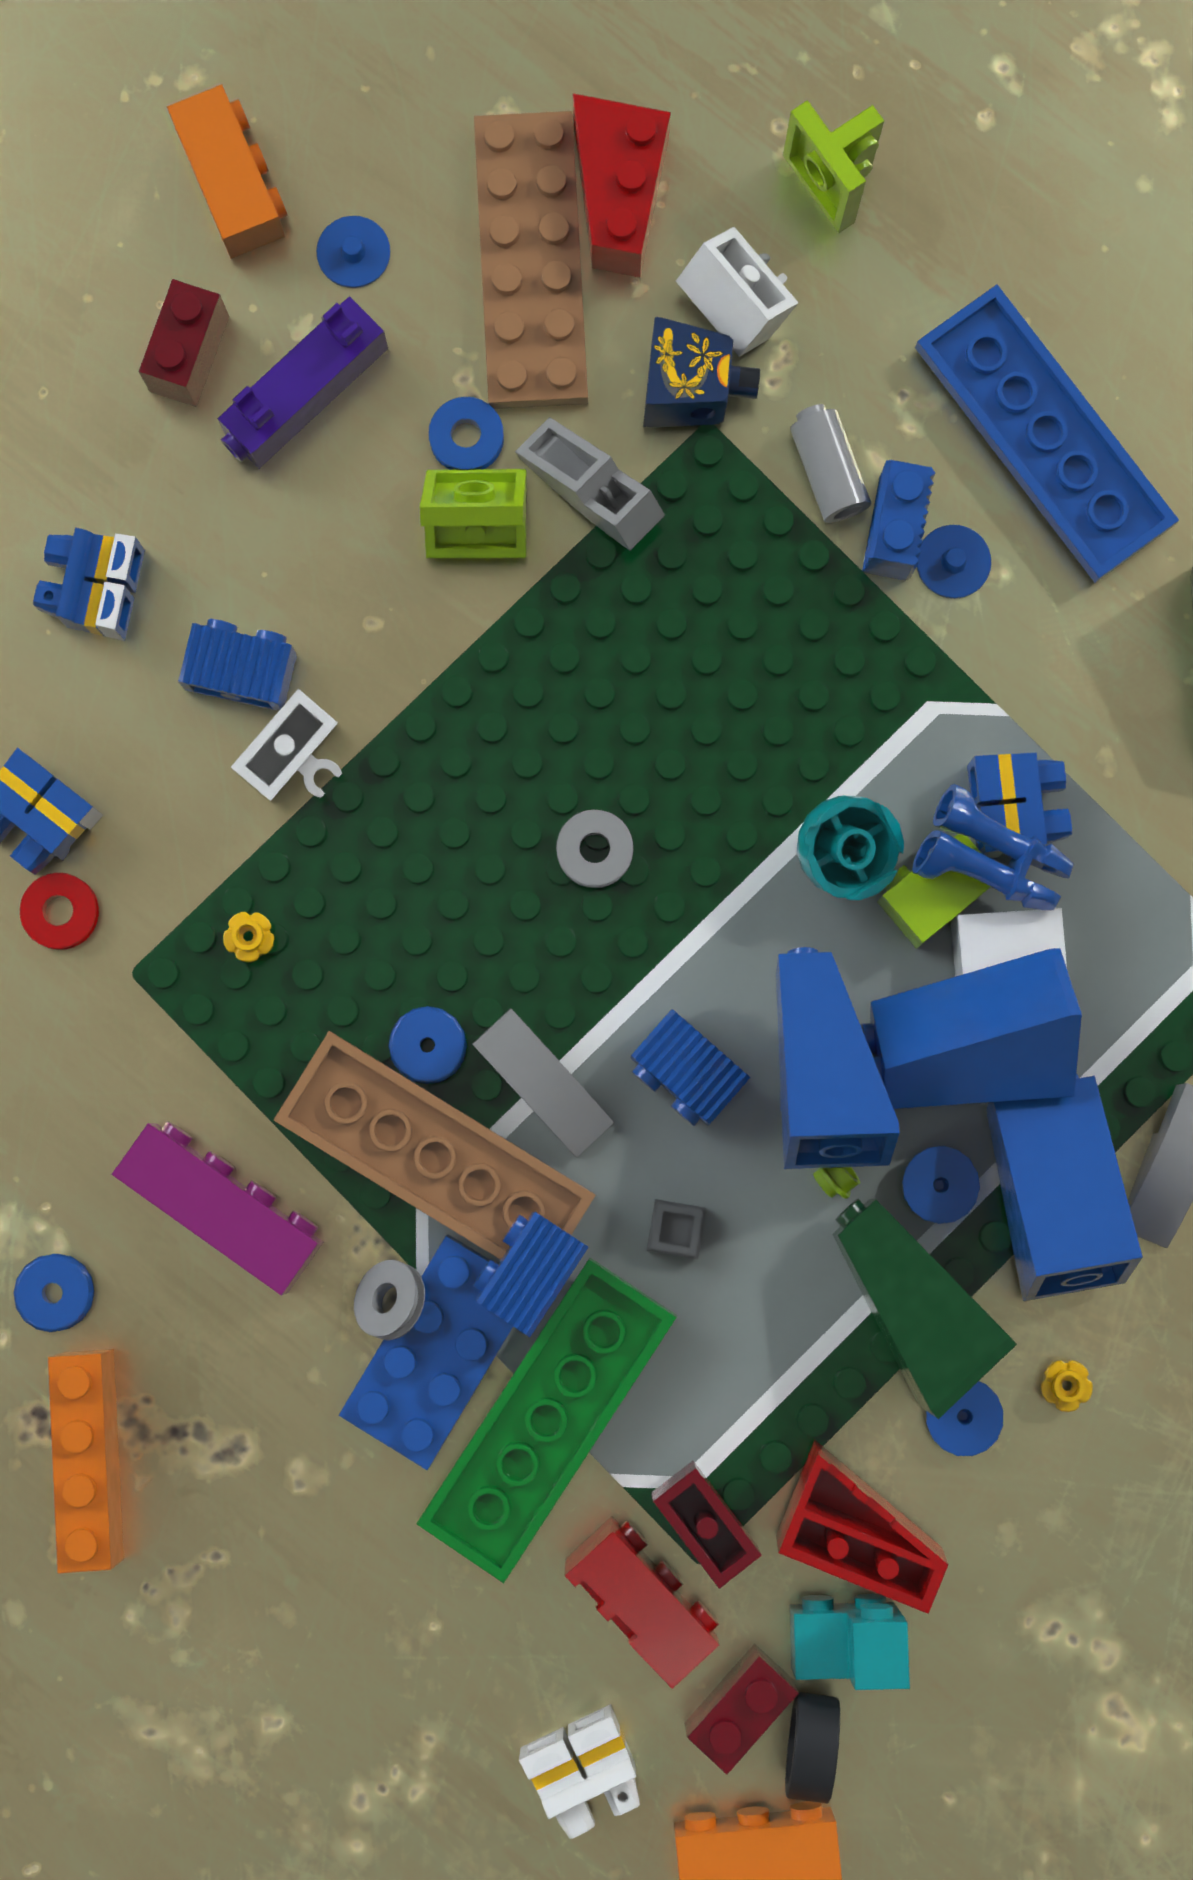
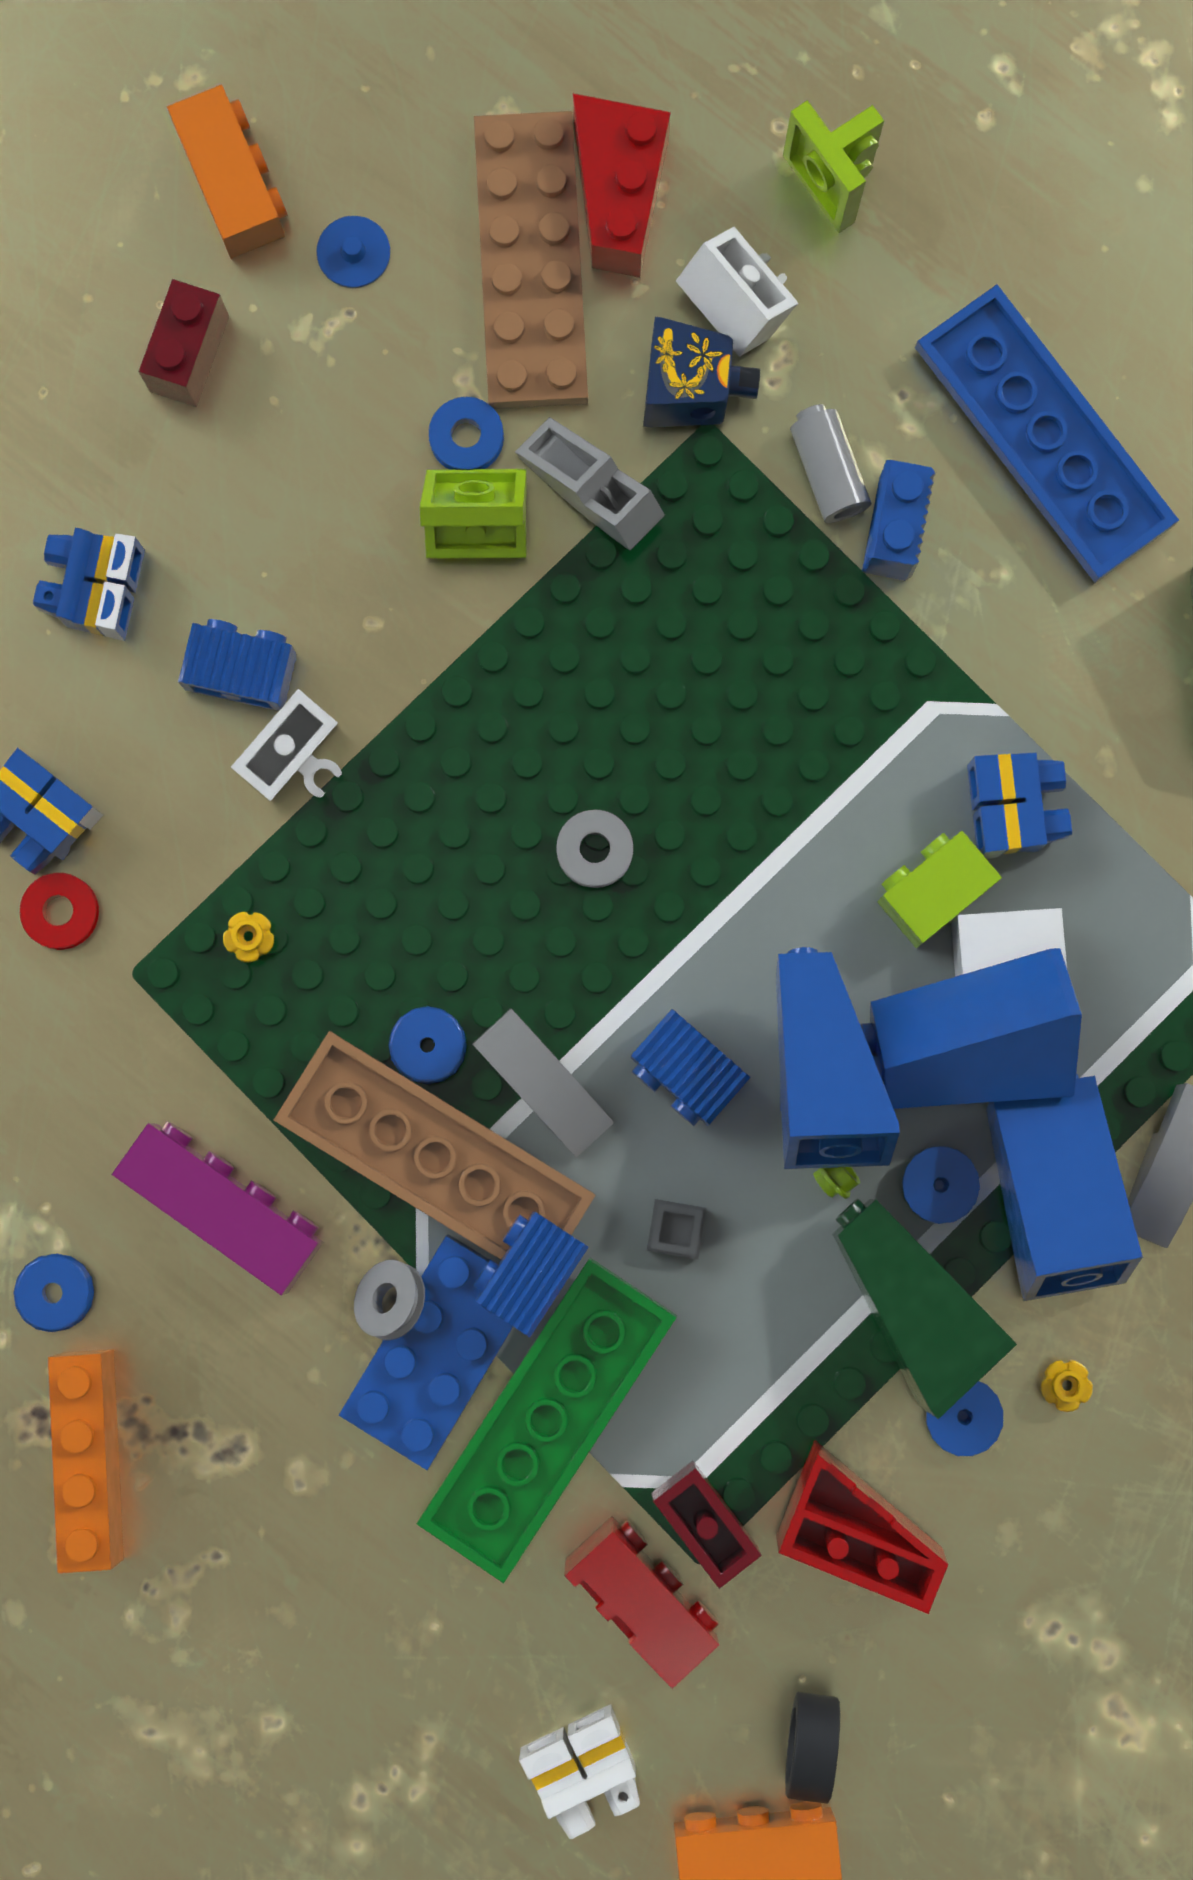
(302, 383): dark purple brick -> none
(740, 1709): dark red brick -> none
(850, 847): teal cylinder -> none
(850, 1641): teal brick -> none
(944, 853): blue piece -> none
(954, 561): blue piece -> none

